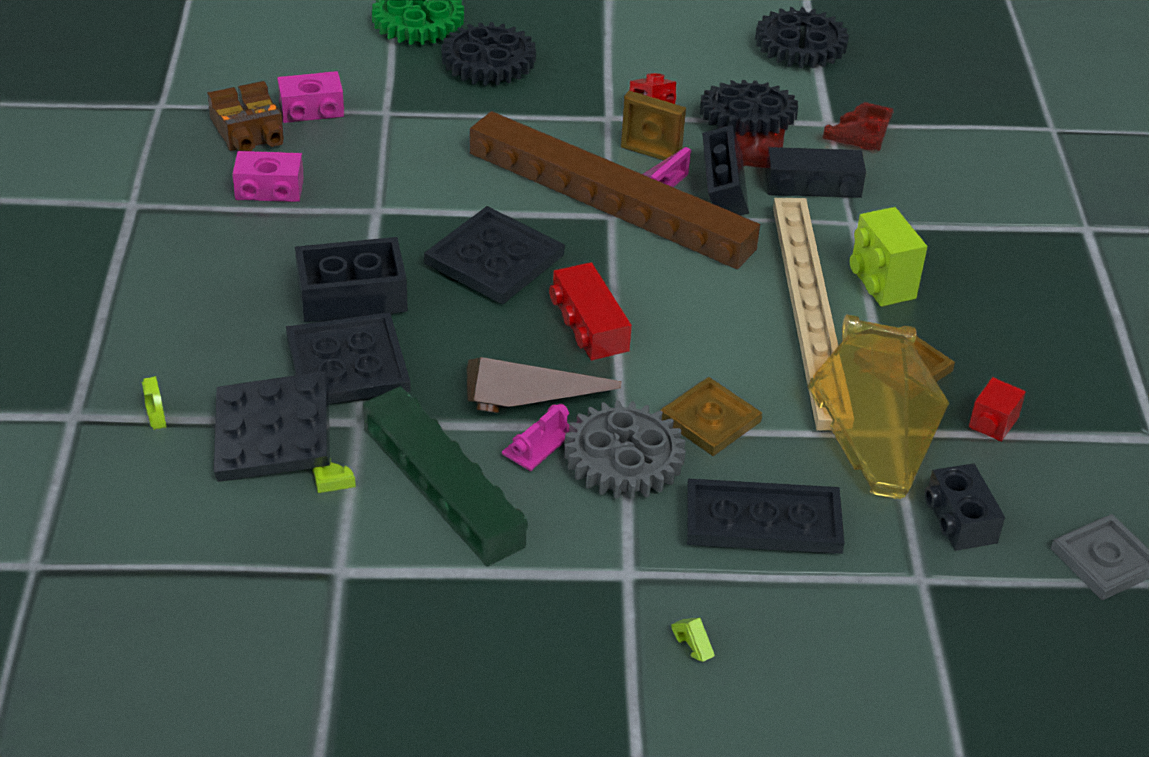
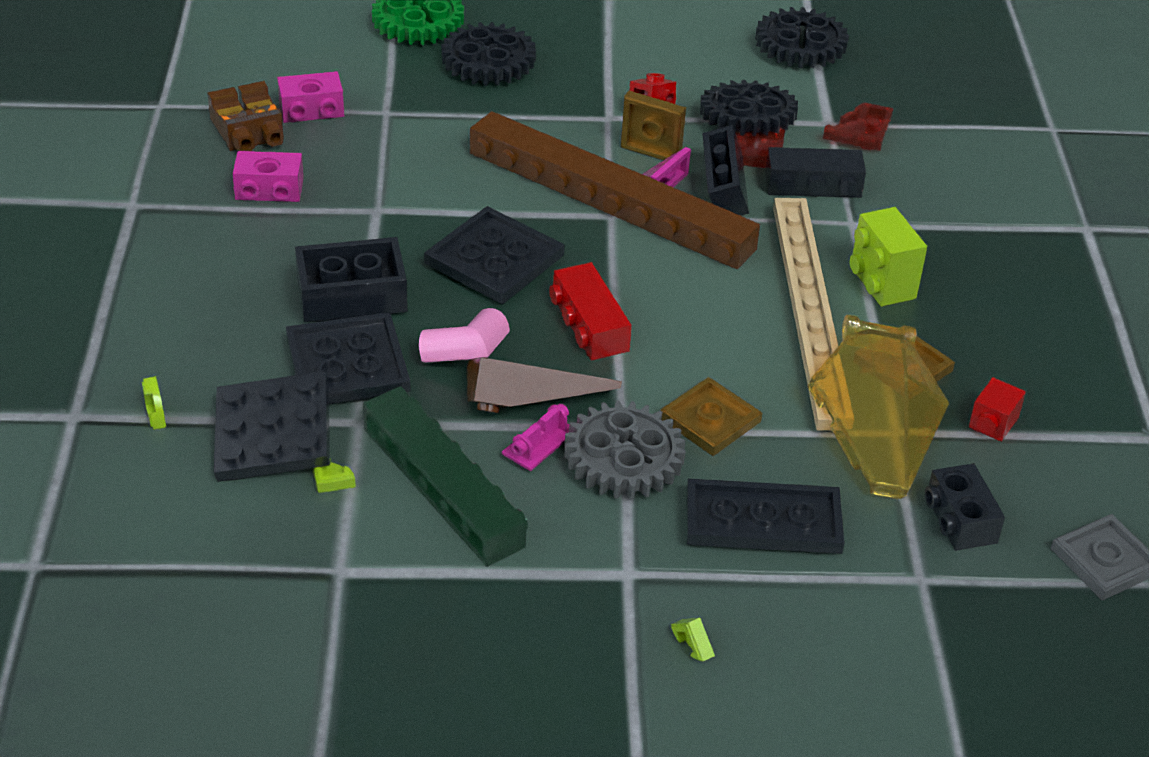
(465, 342): none -> bright pink brick

